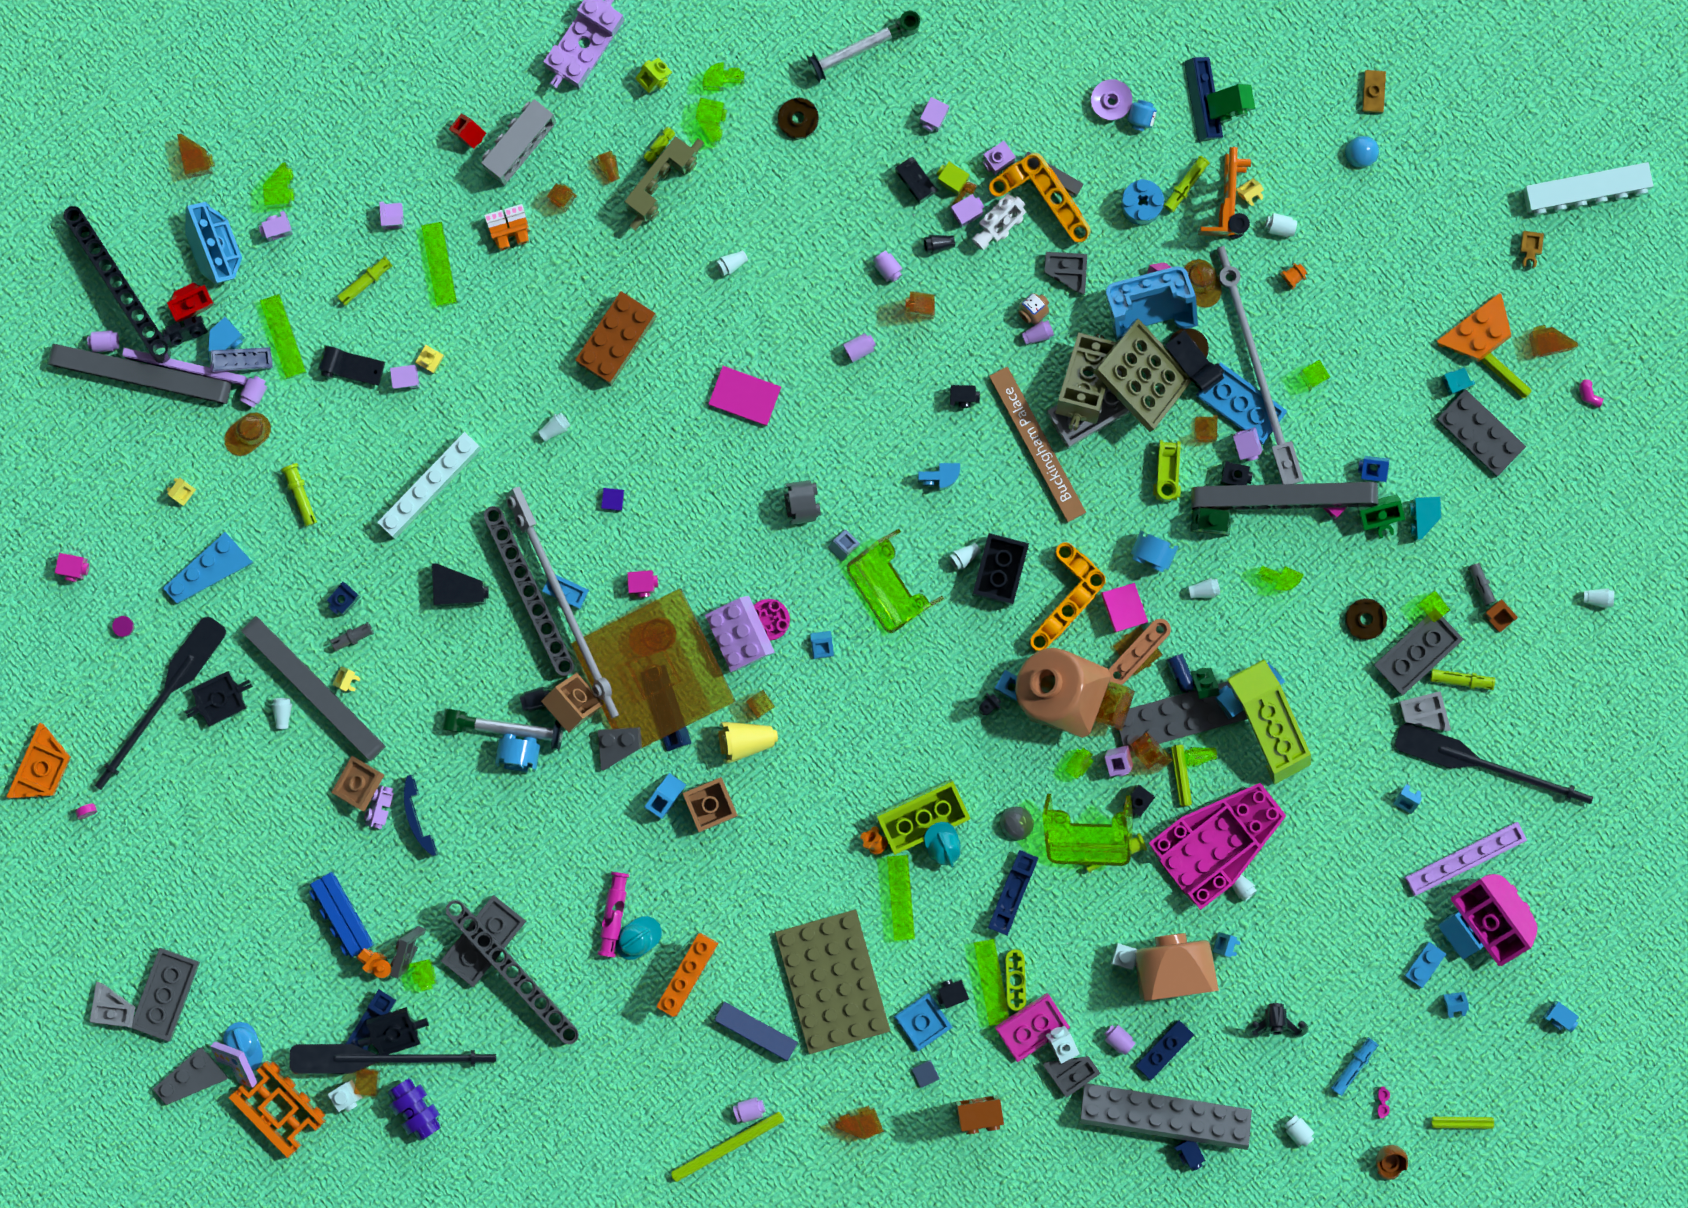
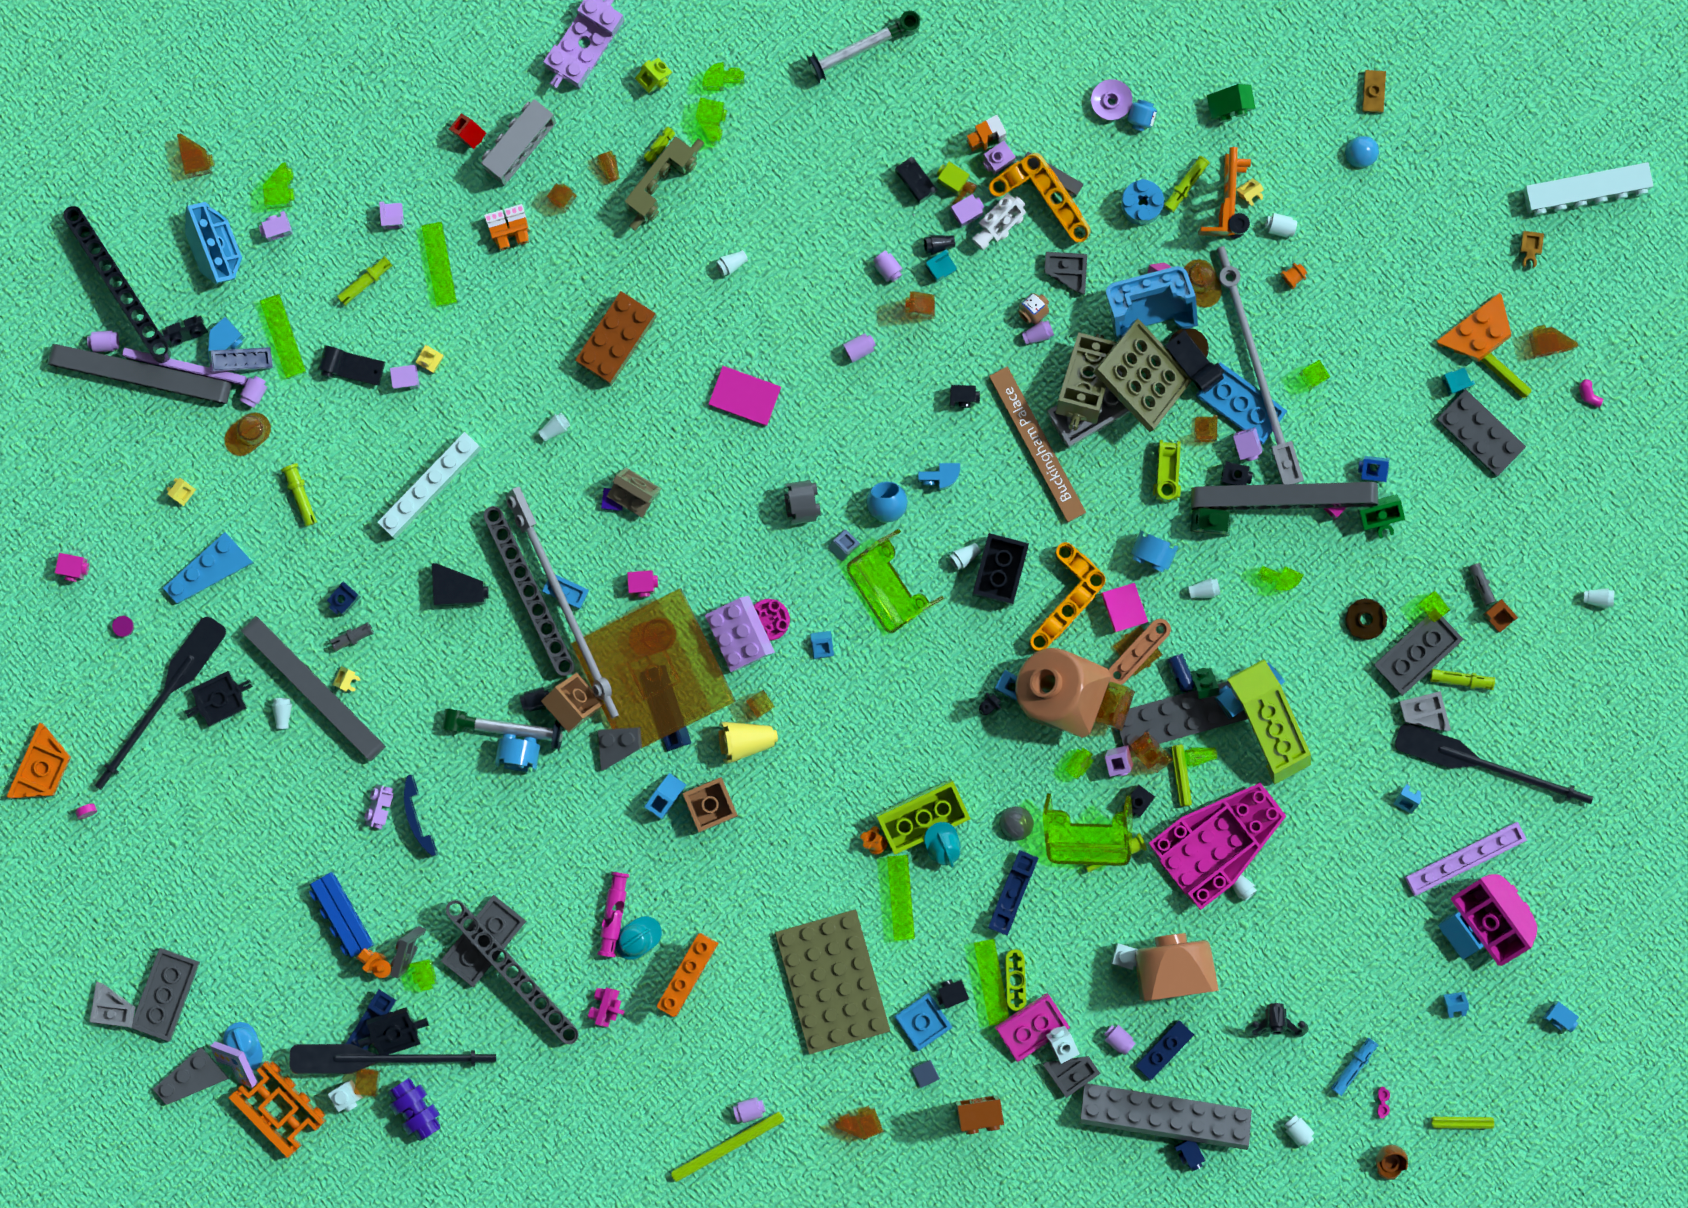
(189, 301): red slope -> none
(358, 783): medium nougat plate -> none
(609, 1007): none -> dark pink hips
(633, 492): none -> dark tan bracket
(756, 1031): dark blue slope -> none
(803, 129): dark brown tile -> none
(886, 502): none -> dark azure helmet
(934, 115): lavender brick -> none
(941, 266): none -> teal panel
(986, 132): none -> orange hips
(1200, 85): slope -> none
(1225, 944): dark azure tile -> none
(1425, 513): teal slope -> none
(1425, 964): dark azure plate -> none

